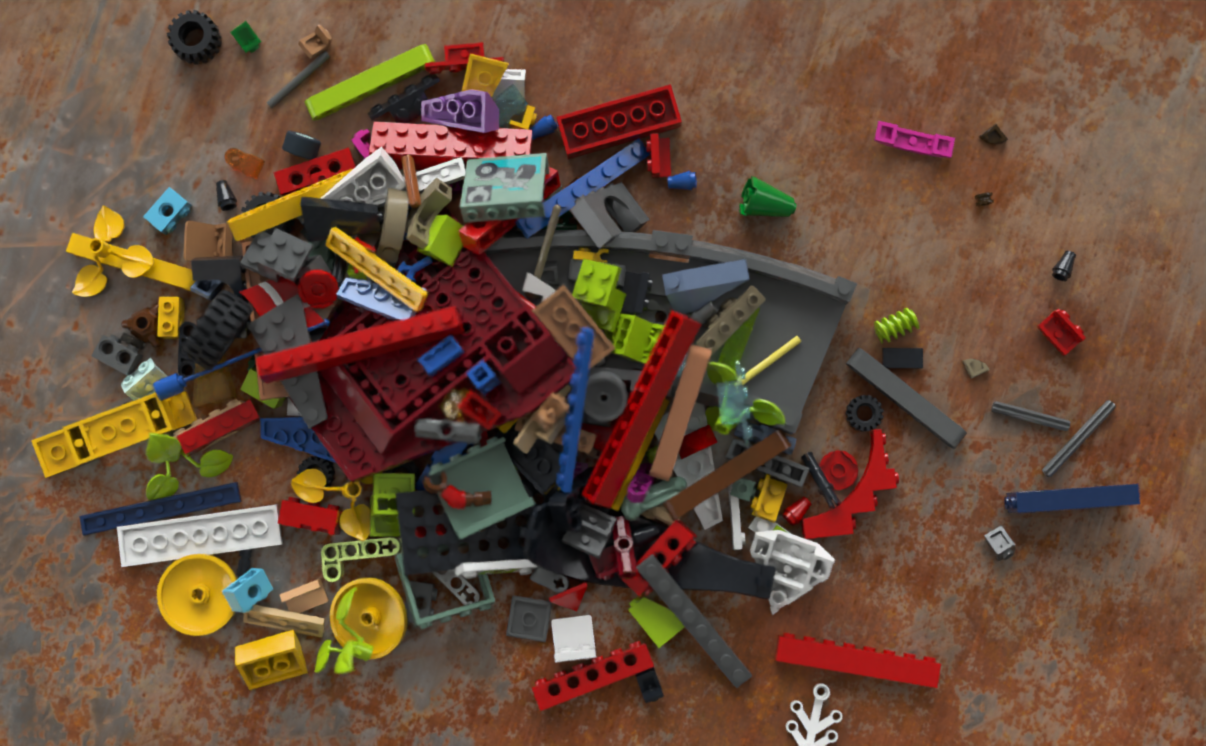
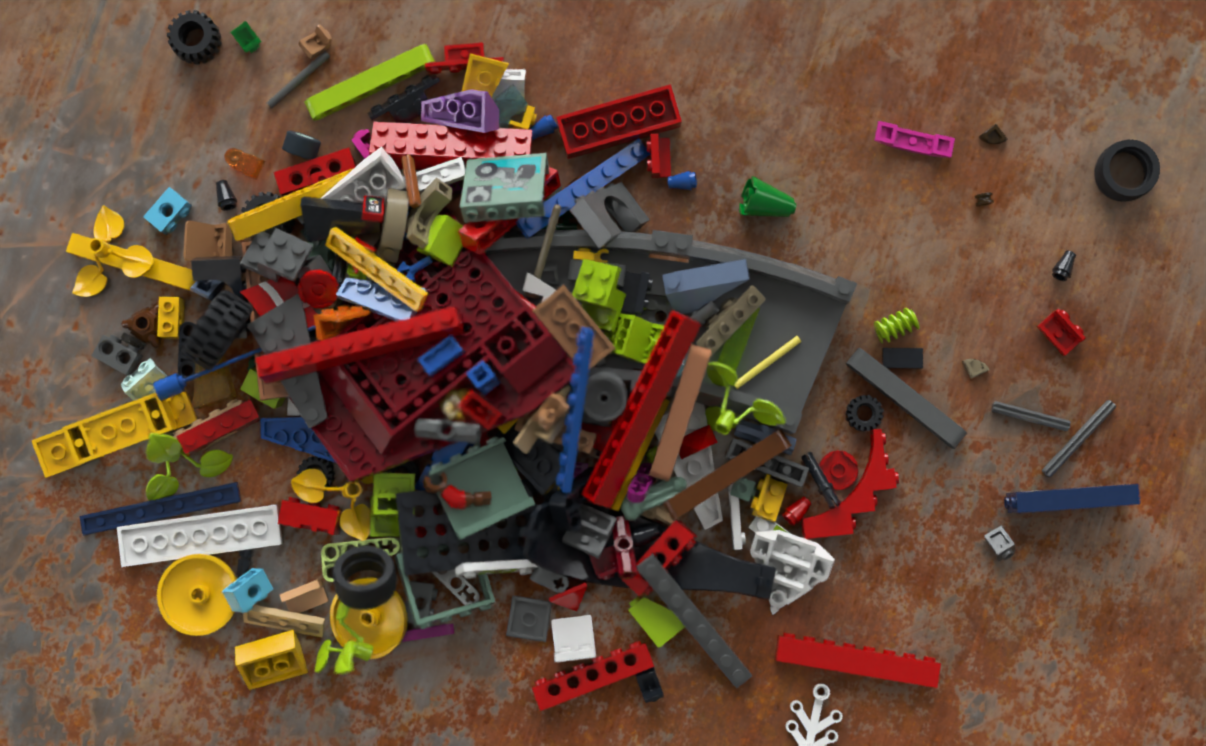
(334, 321): none -> orange bracket
(361, 559): none -> black tyre
(373, 208): none -> tile
(433, 631): none -> magenta beam
(732, 402): clear light blue bracket -> none
(1148, 160): none -> black tyre

